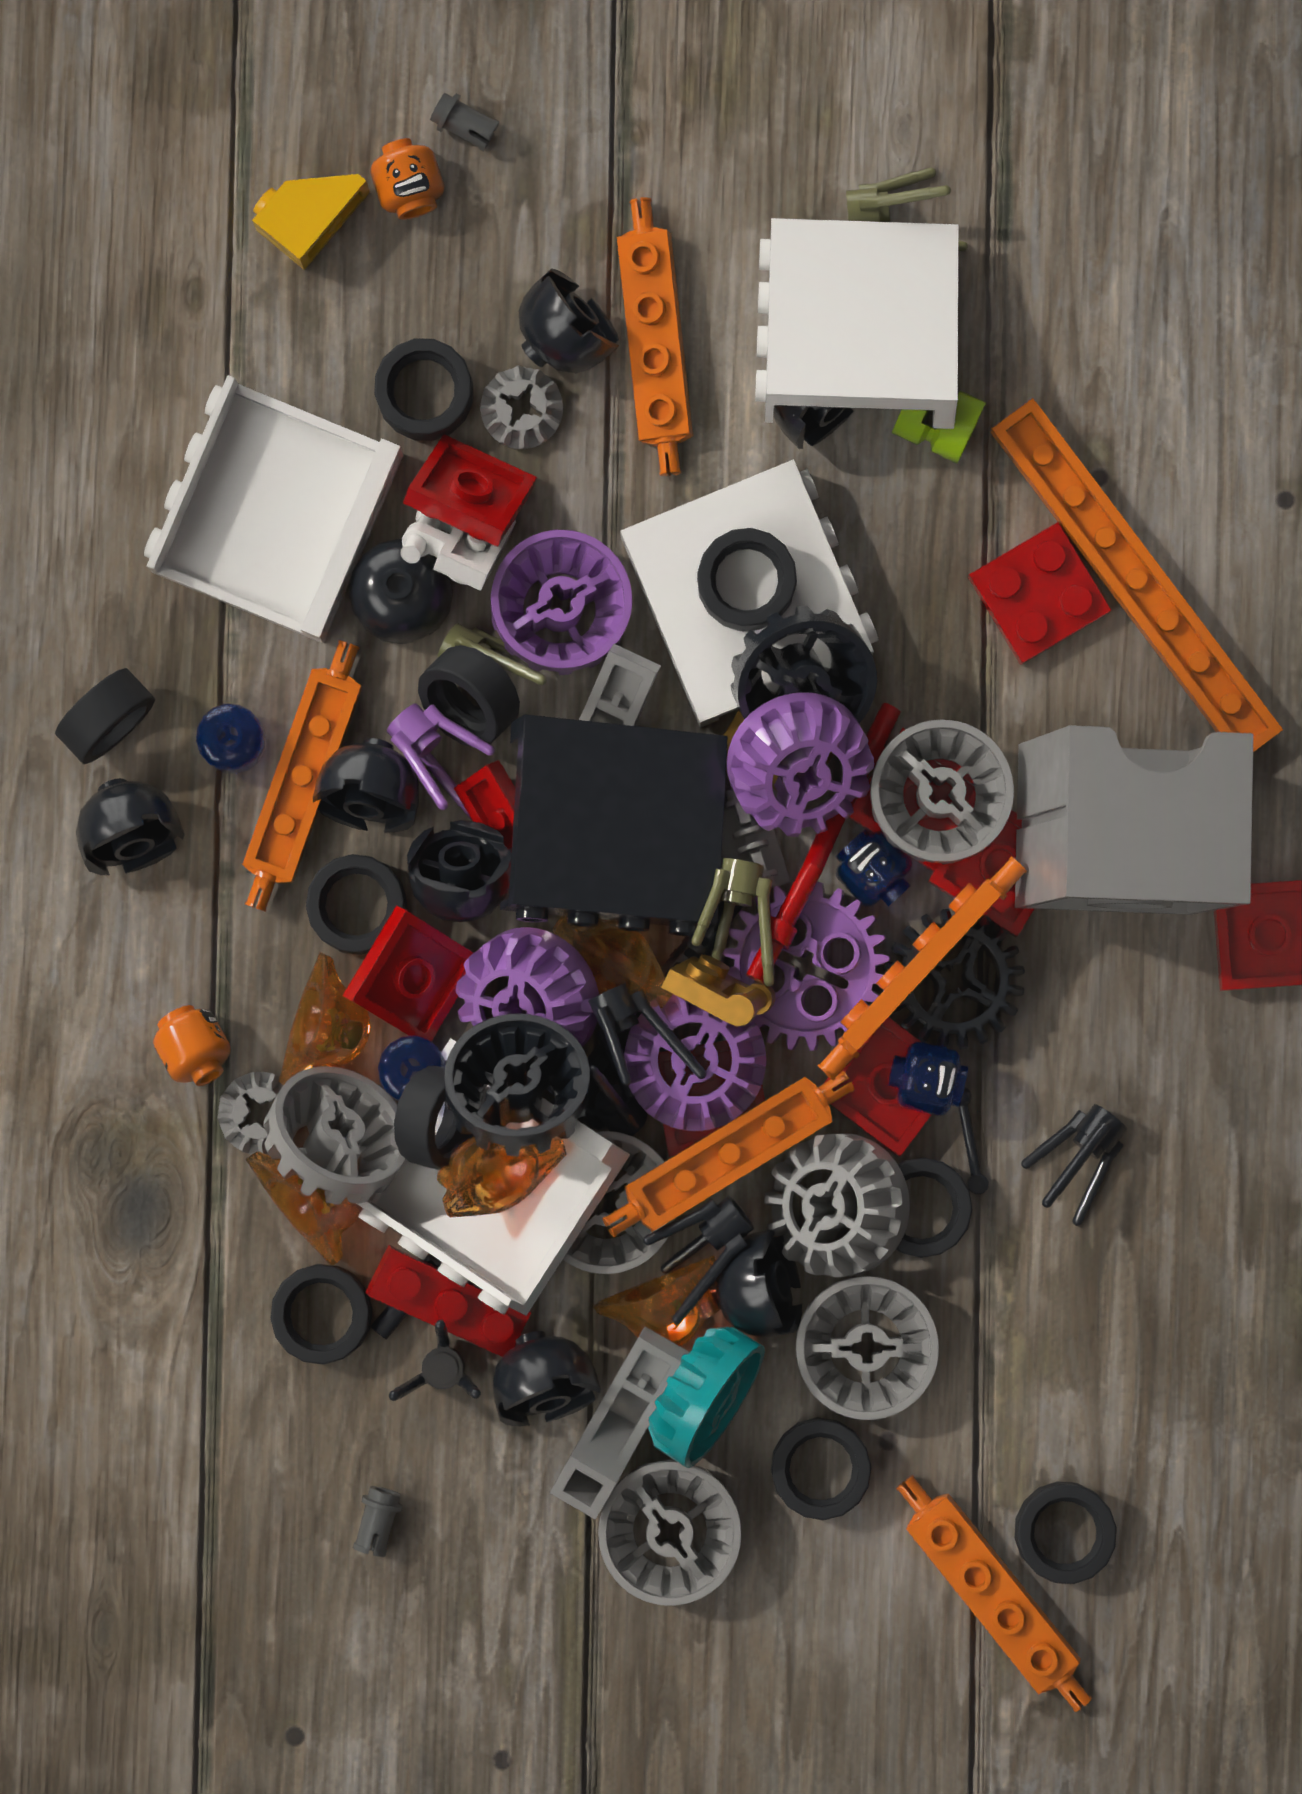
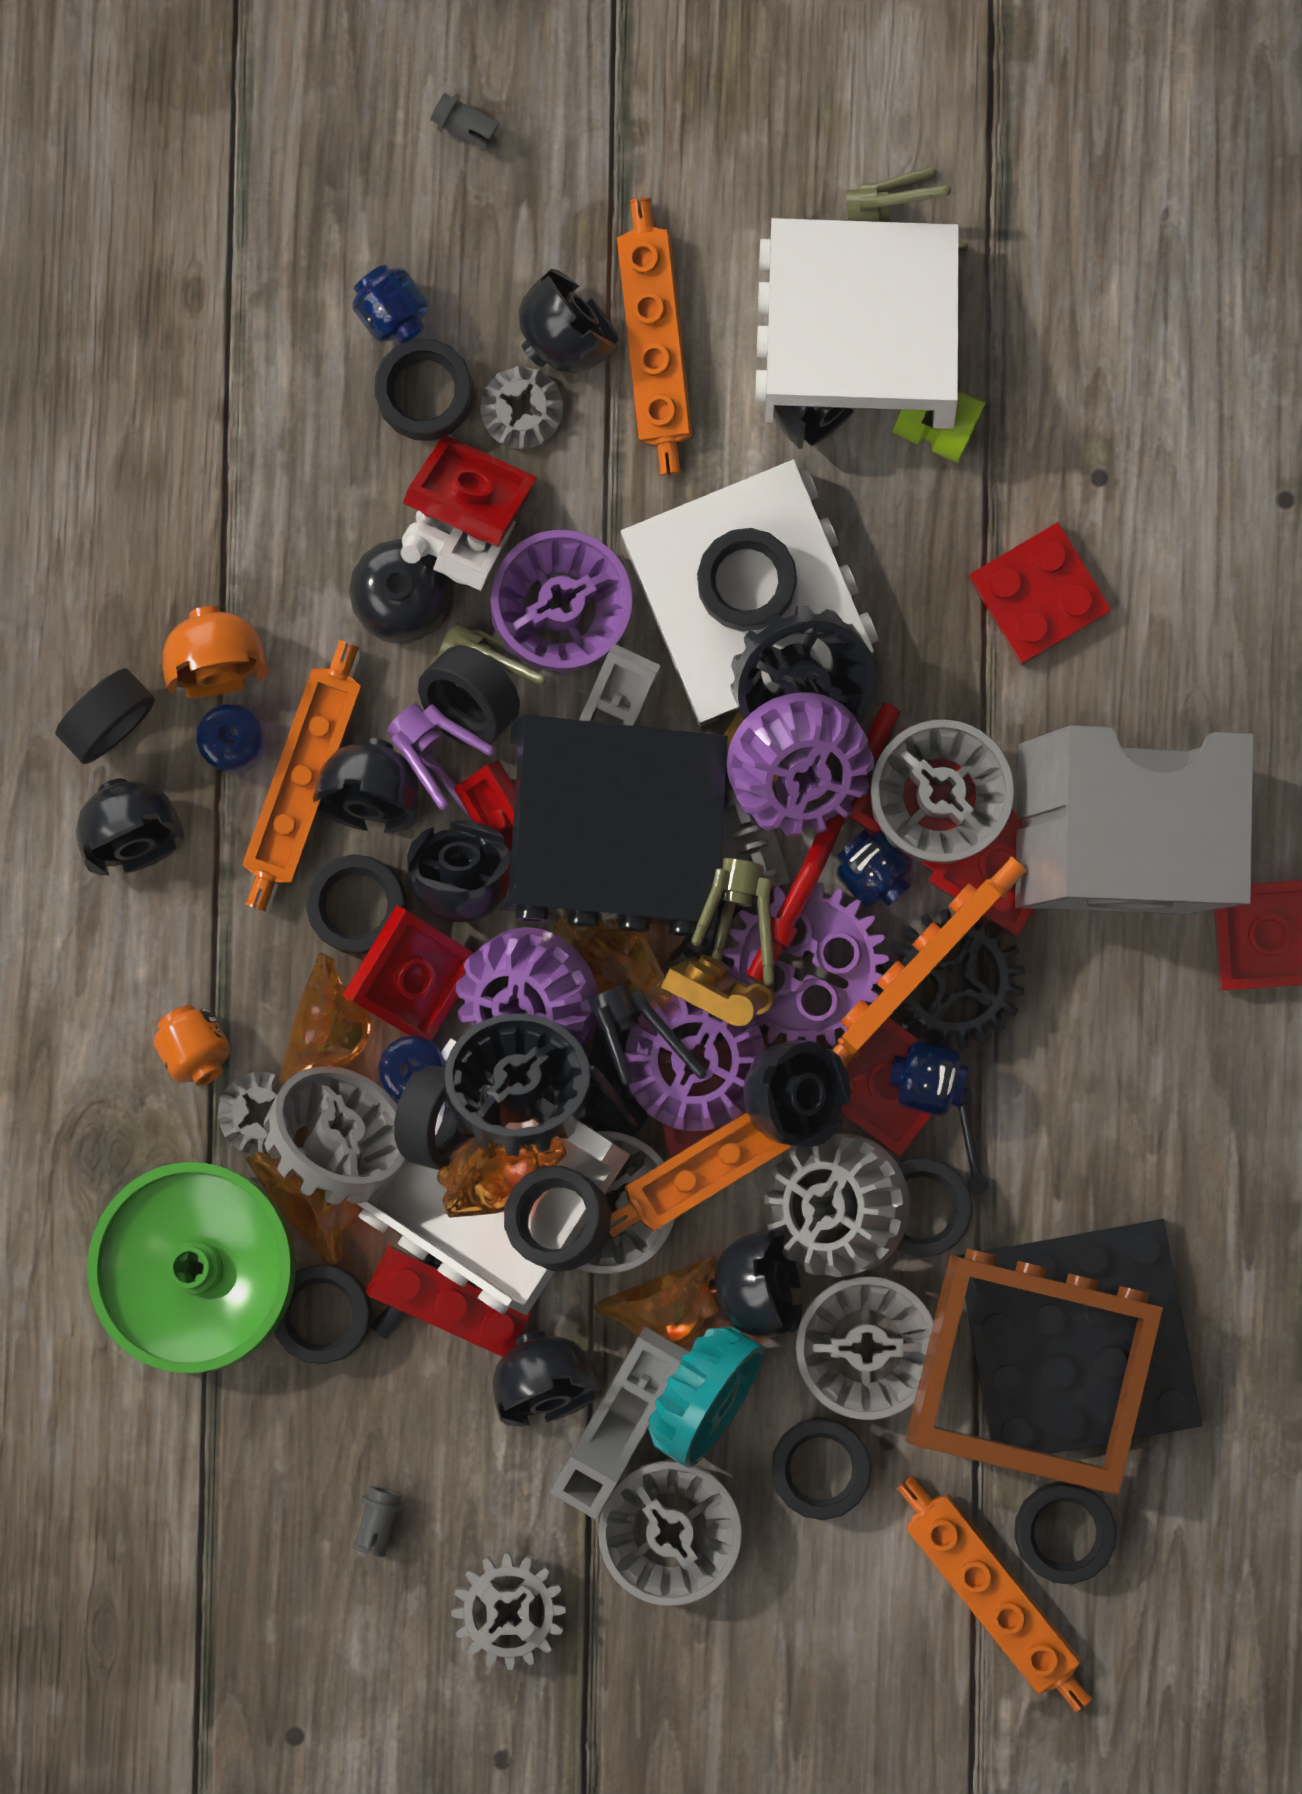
(146, 1259): none -> bright green dish
(212, 654): none -> orange cylinder
(272, 509): white panel -> none
(307, 213): yellow slope -> none
(390, 304): none -> clear blue head
(407, 179): orange head -> none
(440, 1369): black plant -> none
(520, 1205): none -> black tyre
(526, 1628): none -> light grey gear
(723, 1226): black plant -> none
(796, 1093): none -> black cylinder
(1032, 1278): none -> dark orange window
(1059, 1365): none -> black plate
(1097, 1134): black plant -> none
(1133, 575): orange plate -> none

